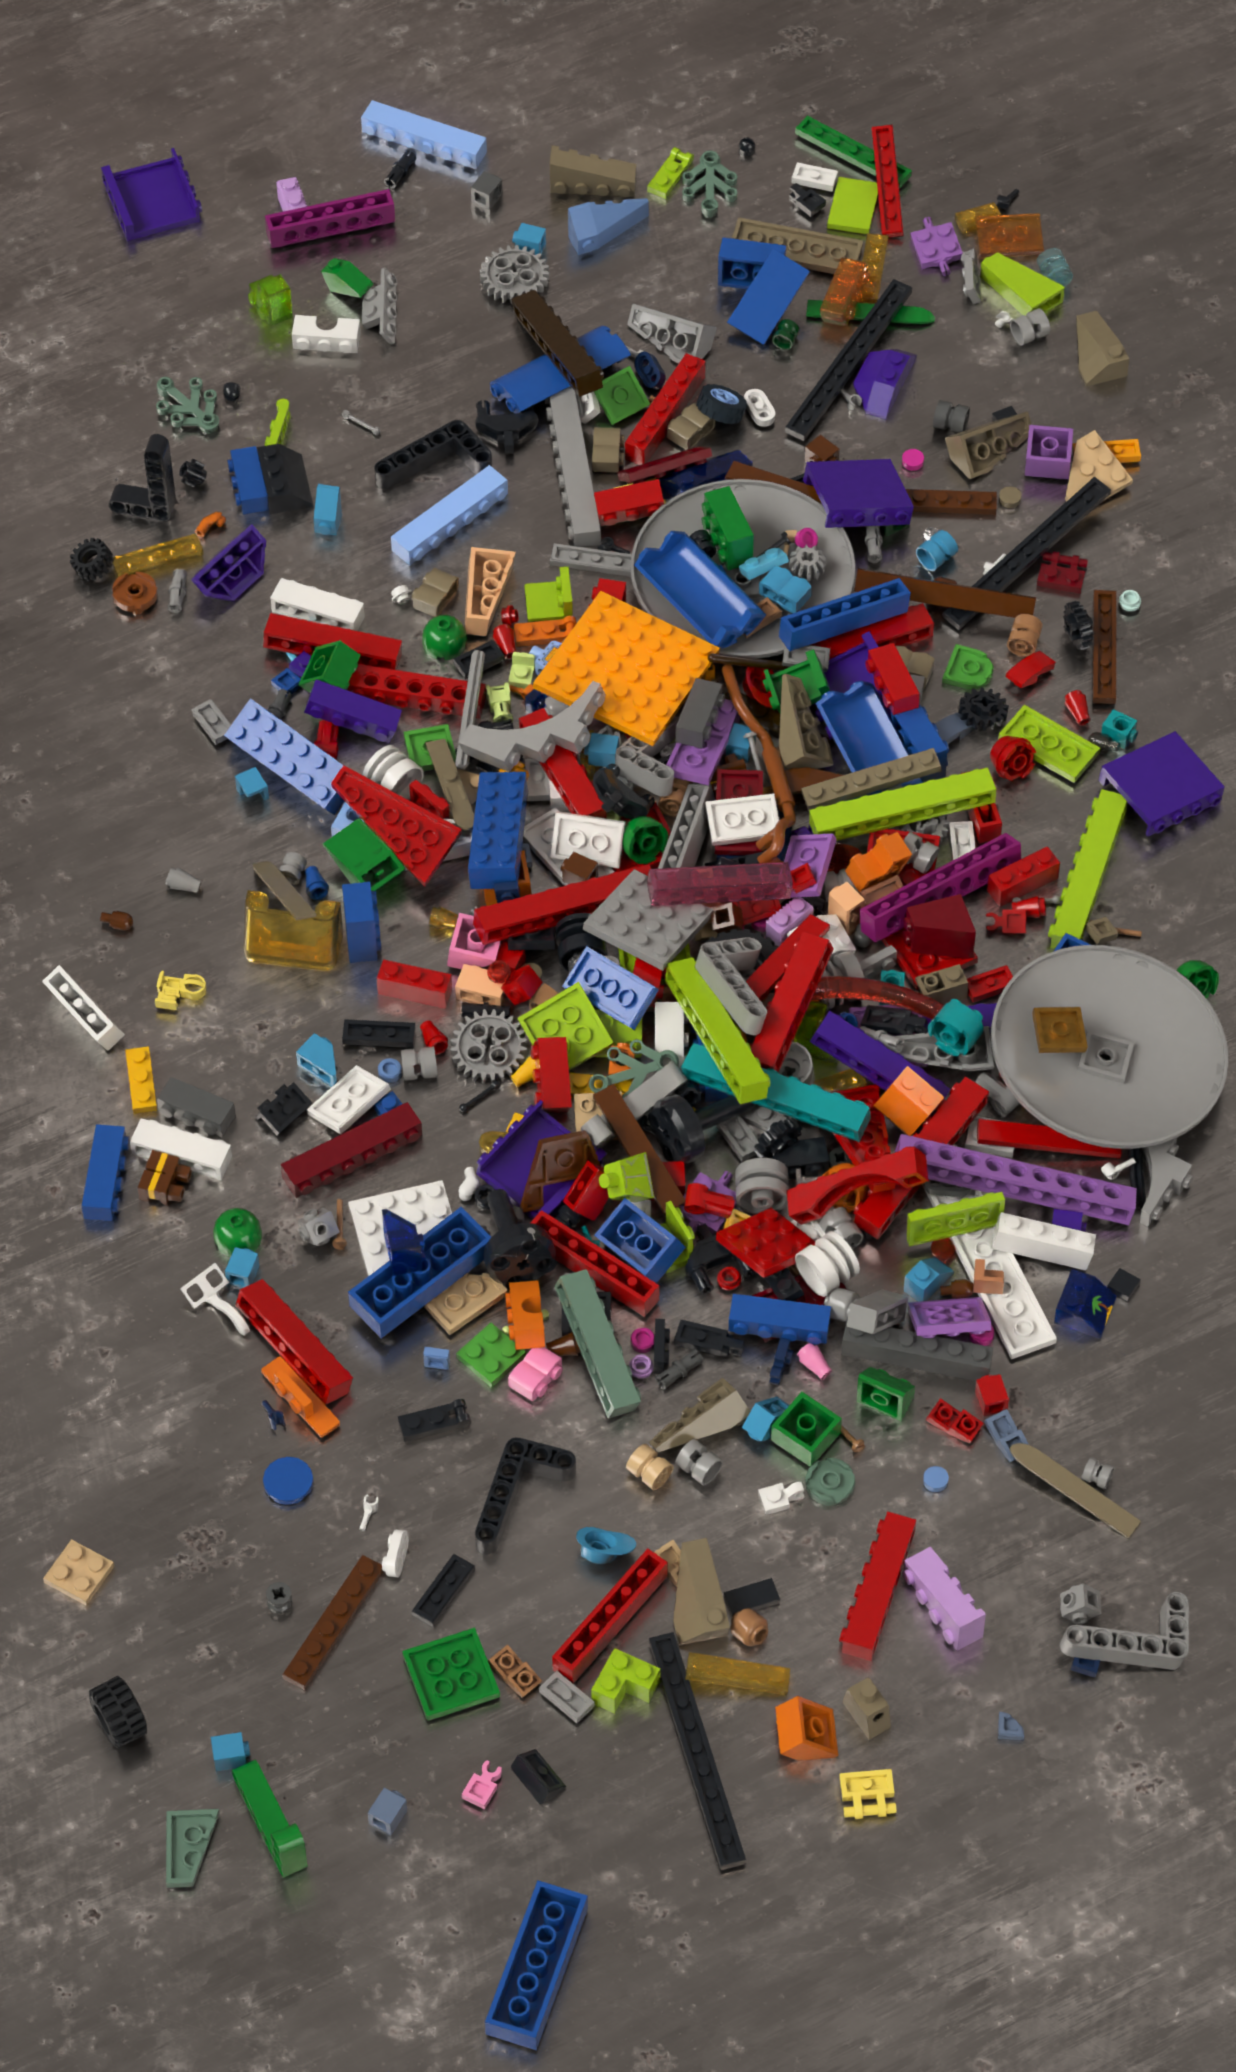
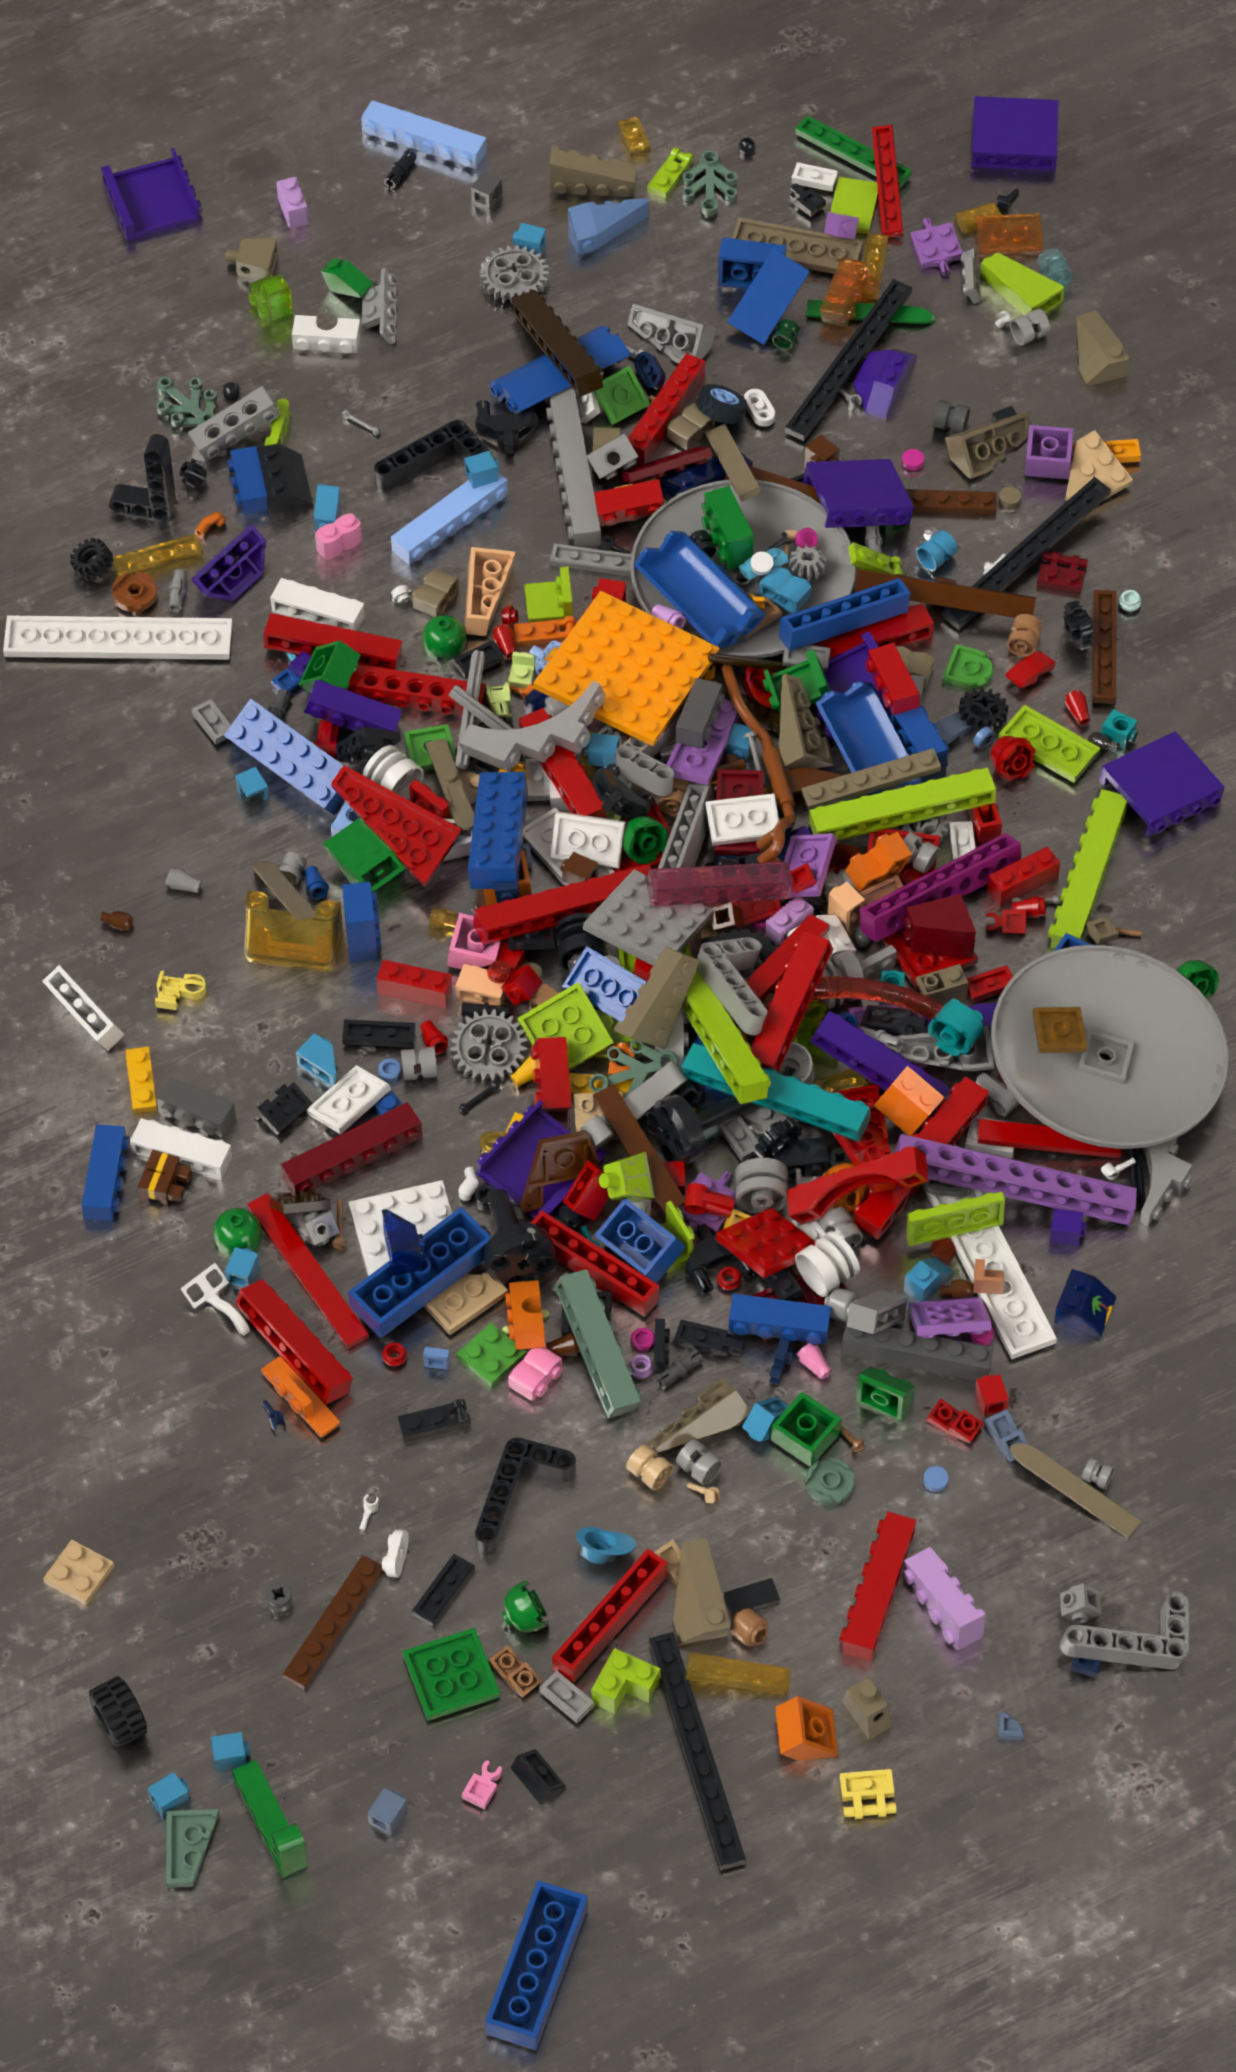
(118, 637): none -> white plate
(169, 1794): none -> dark azure brick
(234, 423): none -> light grey brick
(254, 258): none -> dark tan torso
(288, 1480): blue tile -> none
(306, 1202): none -> dark brown plate
(308, 1272): none -> red tile
(330, 218): magenta brick -> none
(338, 536): none -> bright pink brick
(365, 744): none -> black plate
(394, 1348): none -> red plate
(478, 709): none -> light grey axle
(481, 469): none -> dark azure brick
(524, 1609): none -> green cylinder
(600, 462): none -> light grey brick
(634, 136): none -> clear yellow plate
(659, 999): none -> dark tan wedge
(669, 615): none -> lavender cone
(711, 1493): none -> tan hand
(733, 462): none -> dark tan tile
(758, 600): none -> light orange hand
(761, 563): none -> white tile
(777, 1499): white plate -> none
(841, 225): none -> medium lavender brick
(872, 560): none -> lime plate
(984, 738): none -> medium blue tile
(1015, 133): none -> dark purple panel
(1043, 1241): white brick -> none
(1123, 1284): black tile -> none

